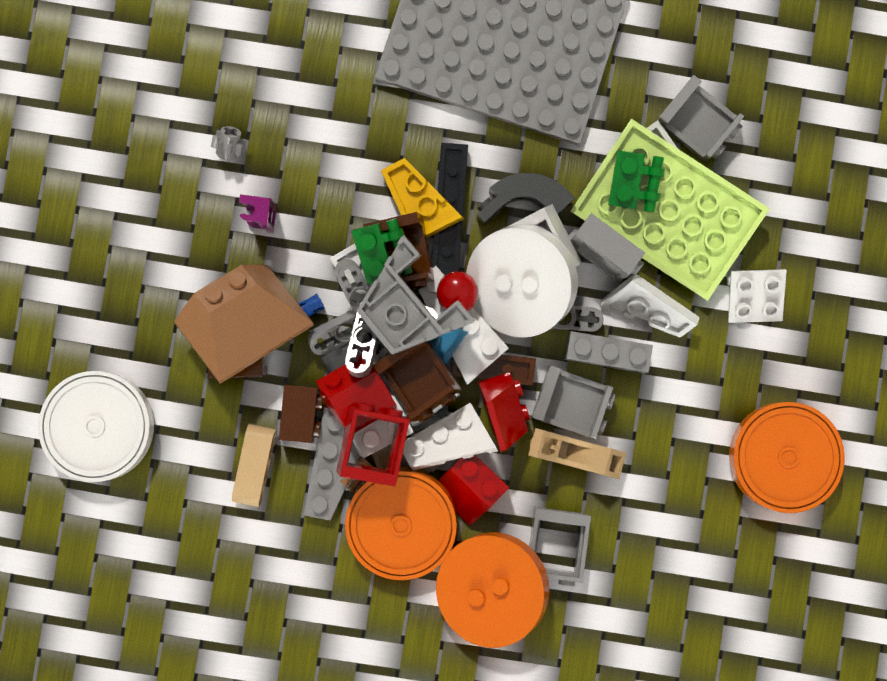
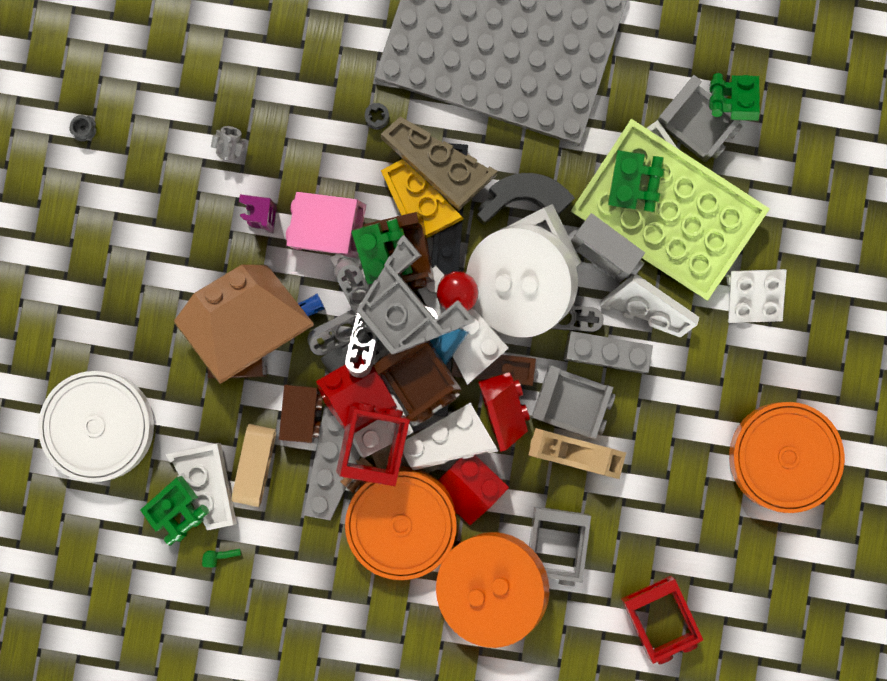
(79, 121): none -> dark grey plate
(168, 504): none -> green plate
(207, 476): none -> white wing
(210, 557): none -> green hand
(325, 223): none -> bright pink panel
(375, 107): none -> dark grey bush
(444, 168): none -> dark tan wing
(649, 594): none -> red window
(744, 97): none -> green plate

